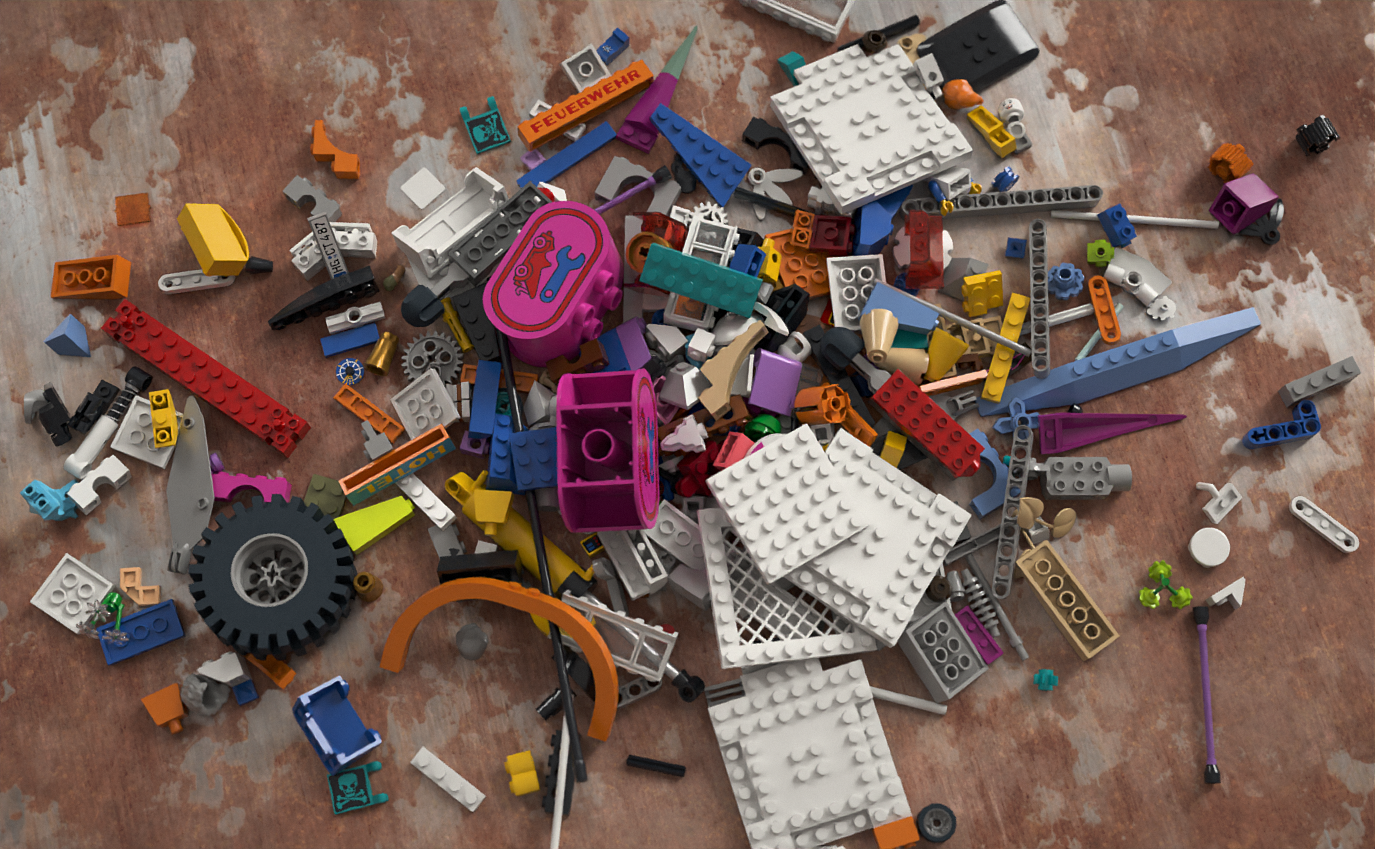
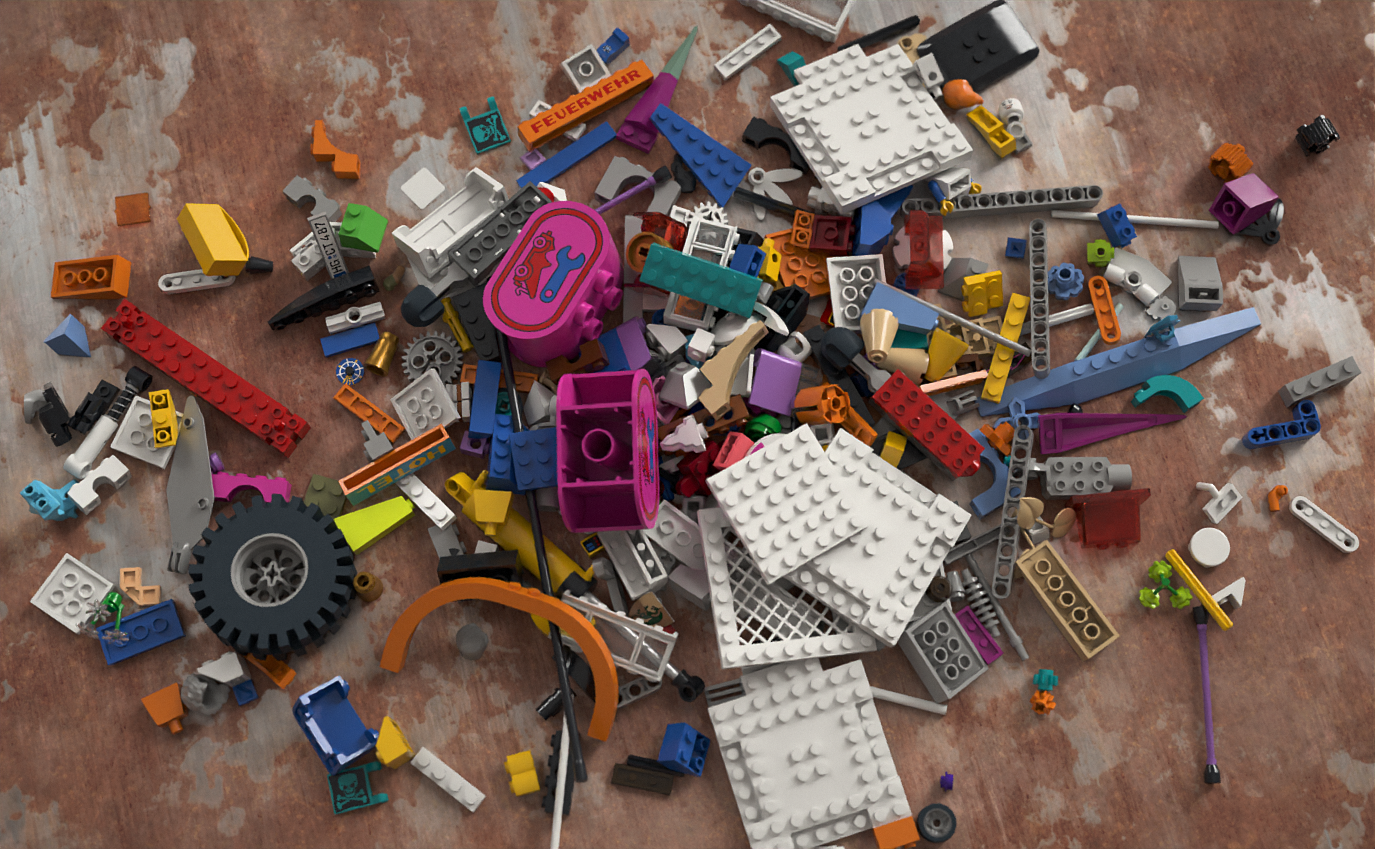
(362, 228): none -> bright green slope
(392, 745): none -> yellow slope
(642, 779): none -> dark brown tile
(651, 611): none -> shield
(684, 749): none -> blue slope
(747, 52): none -> white plate
(874, 41): dark brown cone -> none
(947, 782): none -> dark purple plate
(1000, 436): none -> orange plant
(1005, 180): blue wheel -> none
(1042, 702): none -> orange gear
(1108, 517): none -> clear red windscreen
(1163, 326): none -> dark azure shield
(1171, 386): none -> teal arch
(1199, 283): none -> light grey slope
(1199, 590): none -> yellow axle
(1275, 495): none -> orange arm

